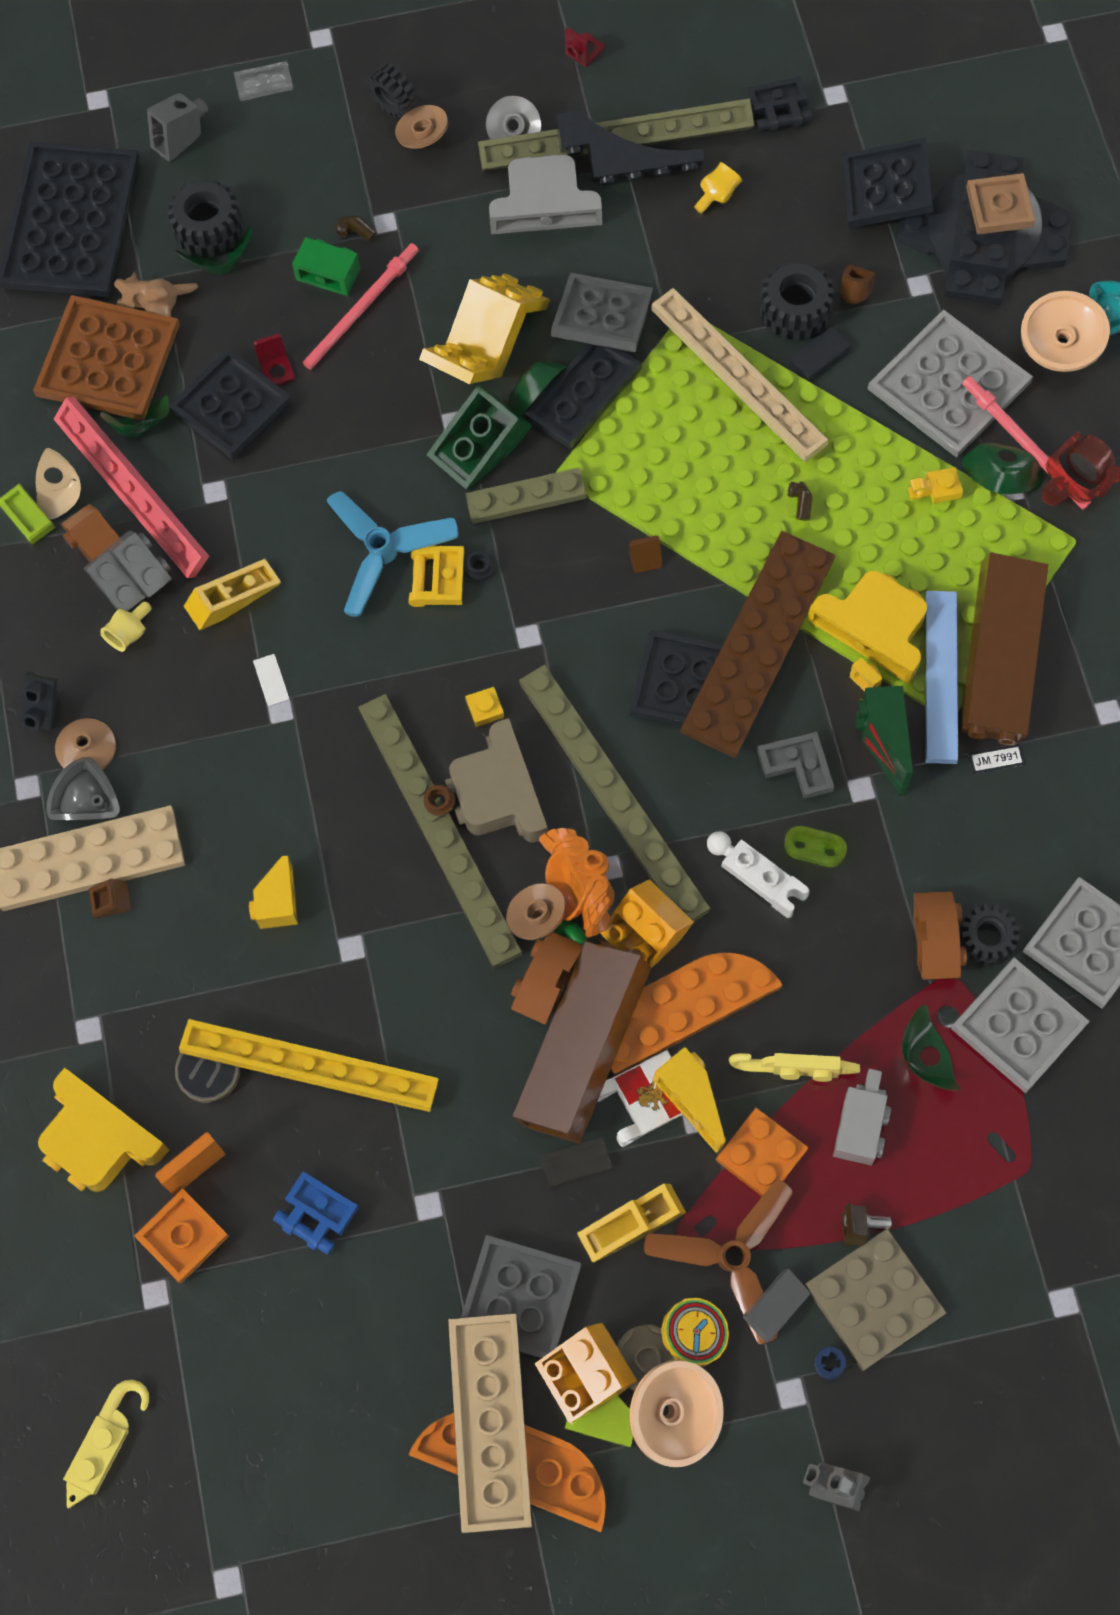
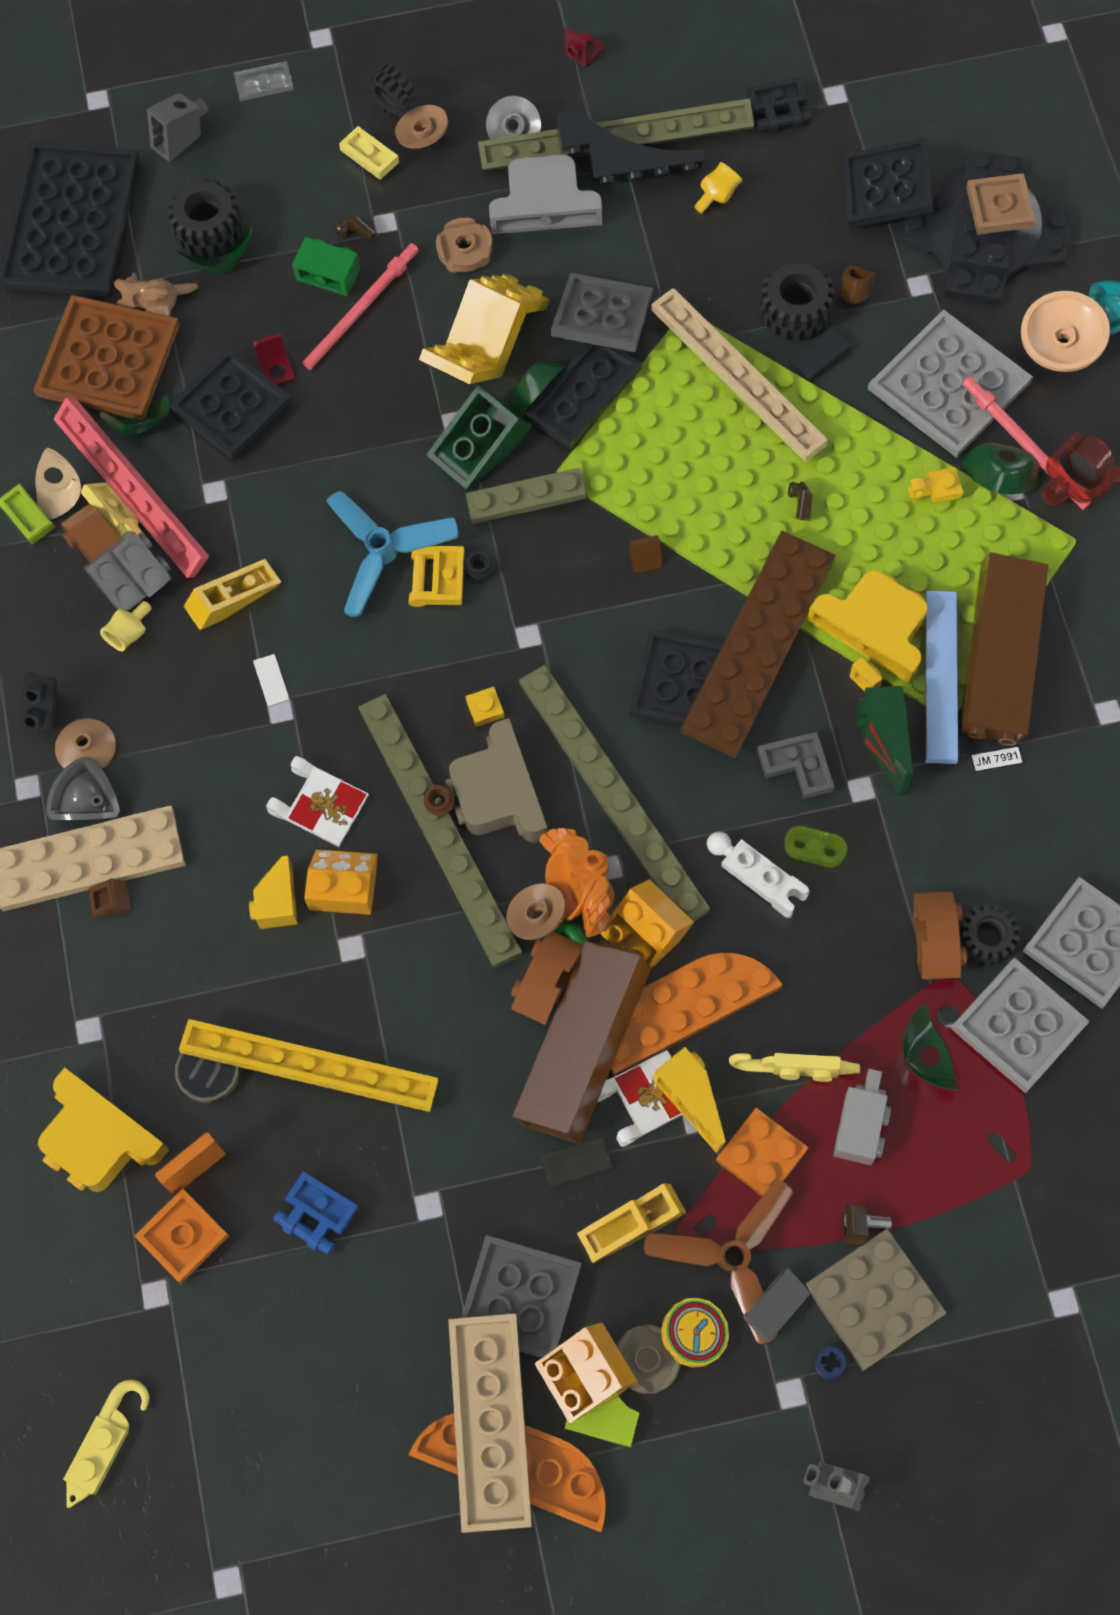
(111, 508): none -> light yellow hinge
(323, 805): none -> flag
(341, 882): none -> light orange slope
(369, 152): none -> light yellow plate
(465, 259): none -> medium nougat plate
(692, 1415): light nougat dish -> none

